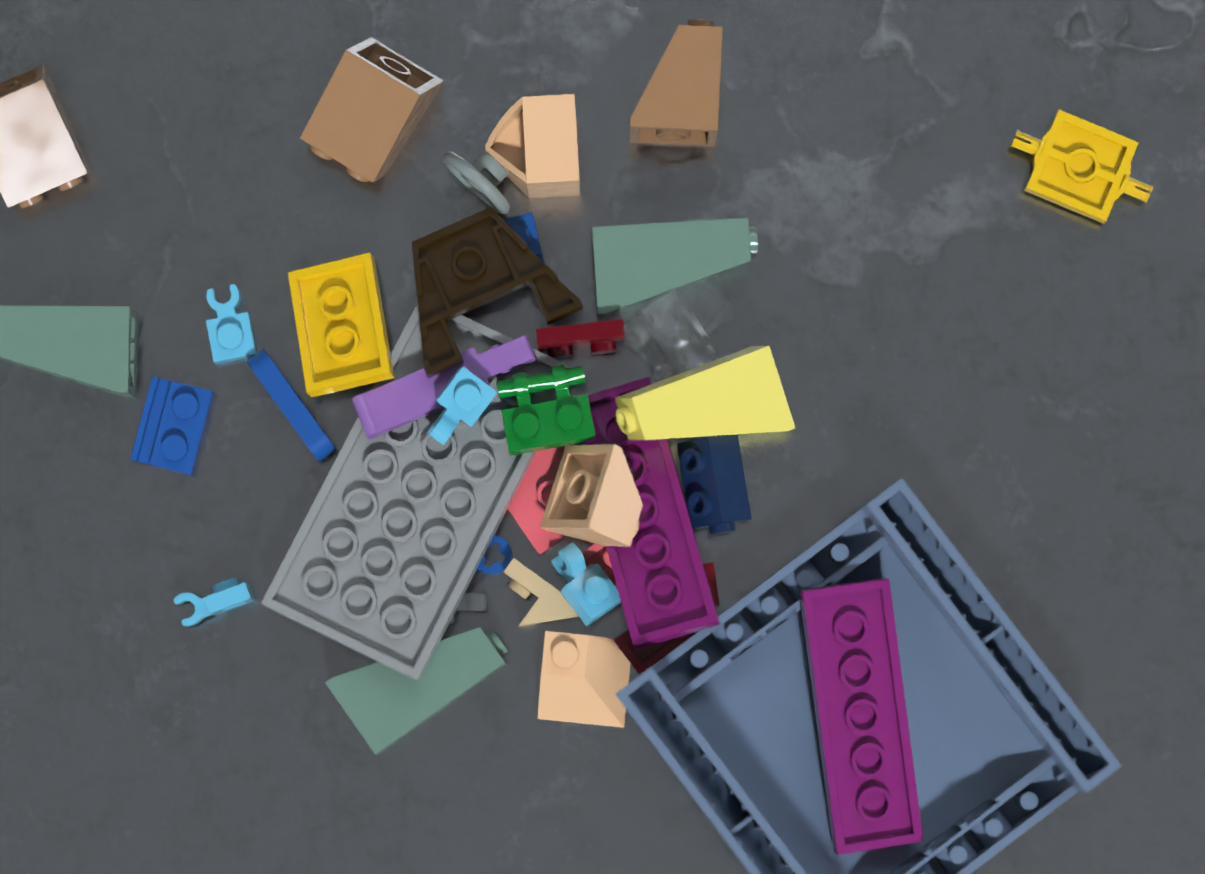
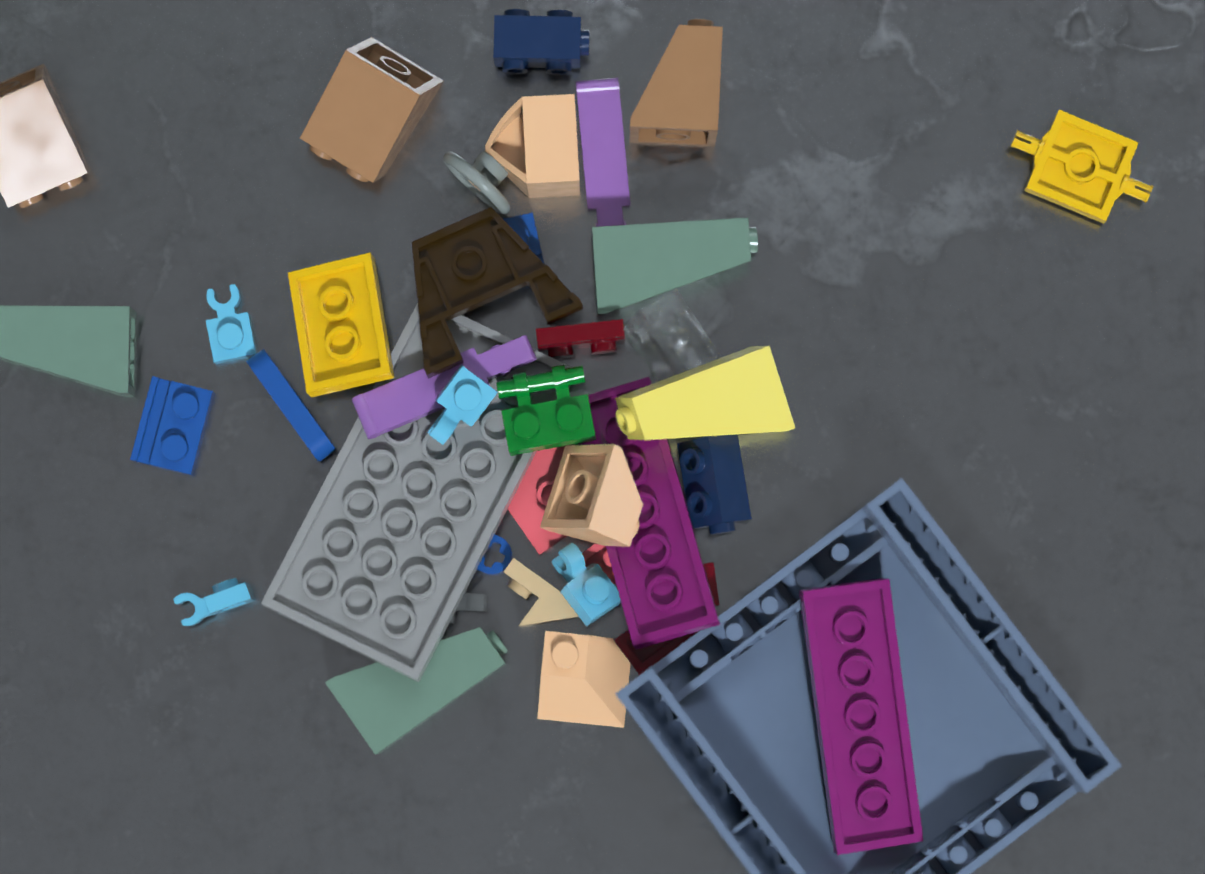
(539, 41): none -> dark blue brick
(603, 149): none -> medium lavender piece

